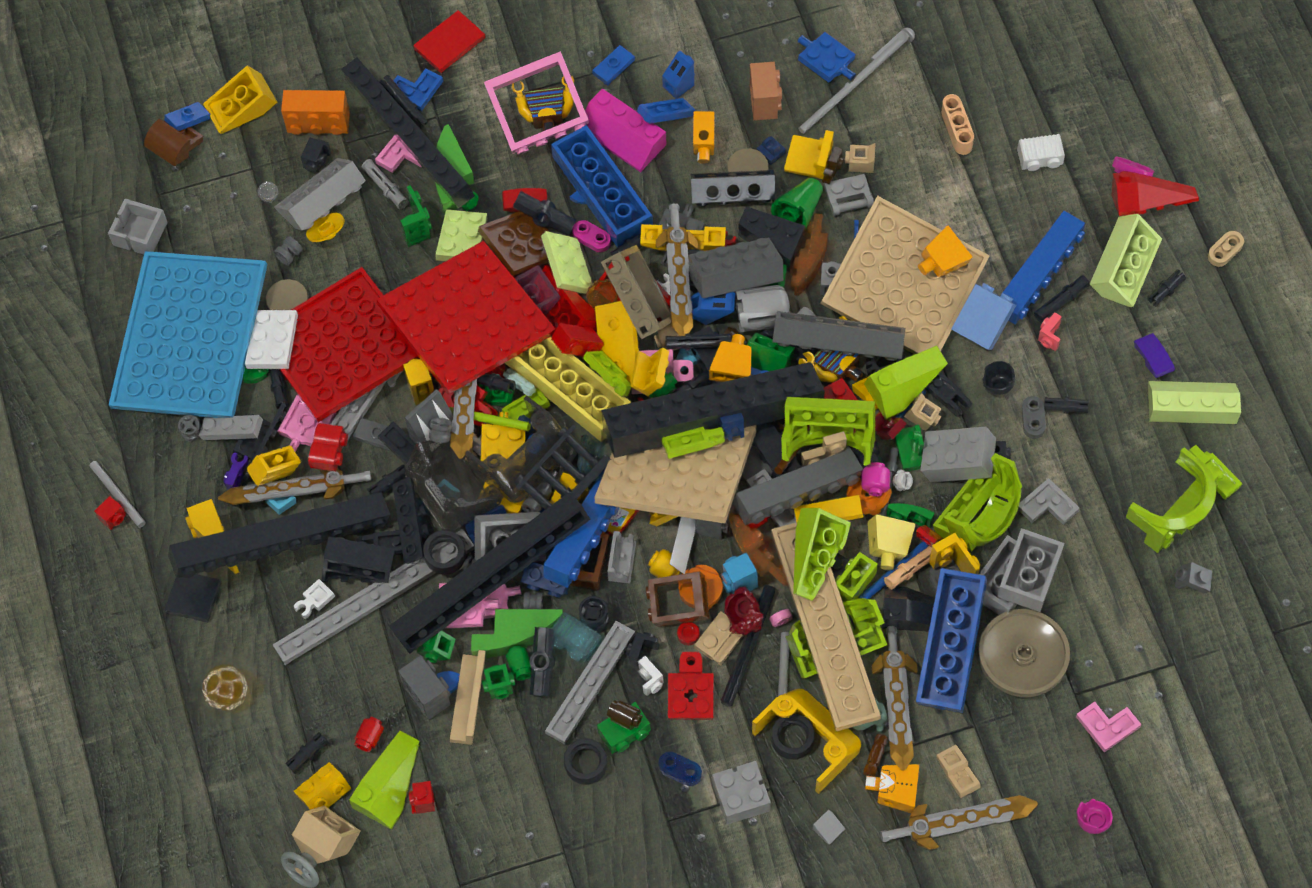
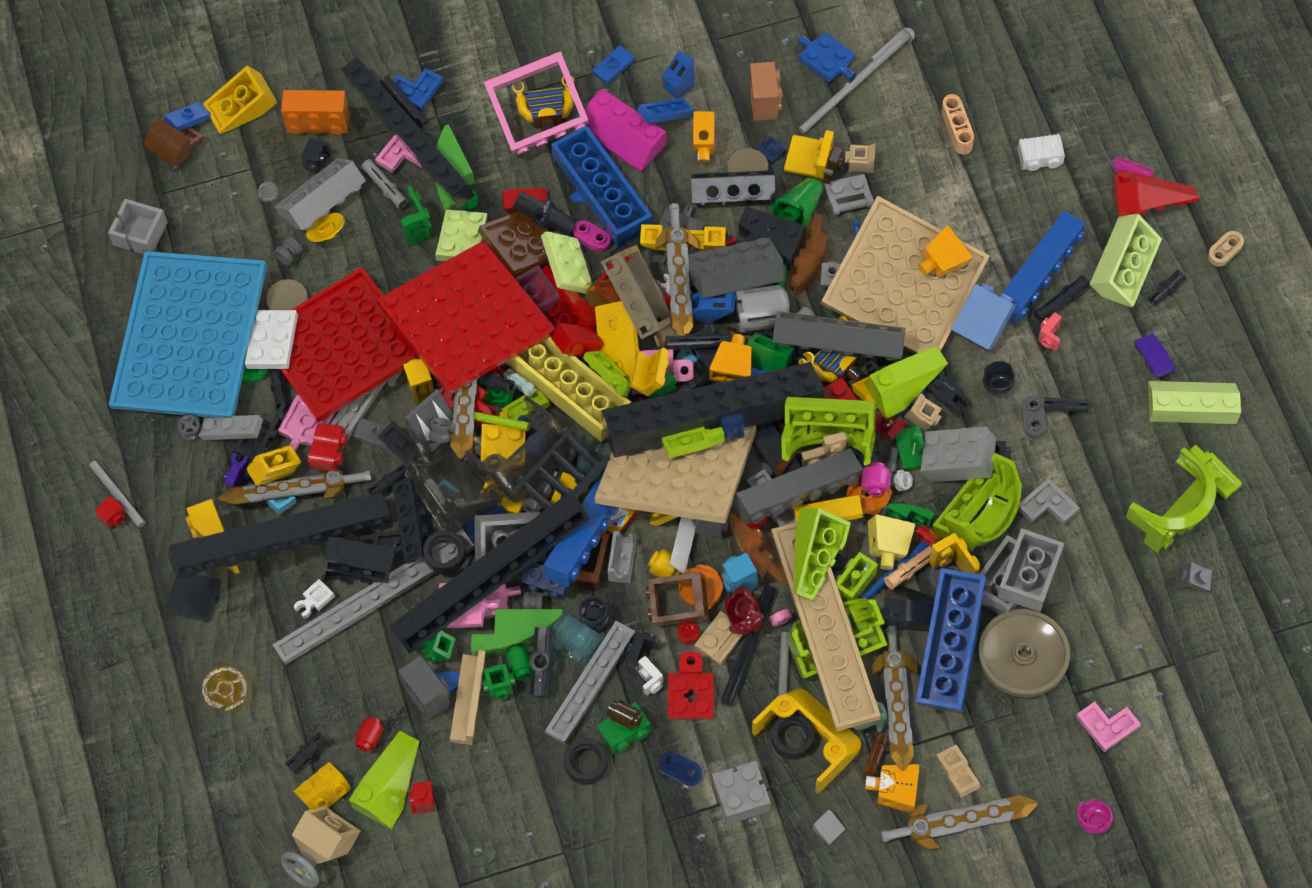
(449, 41): red tile -> none

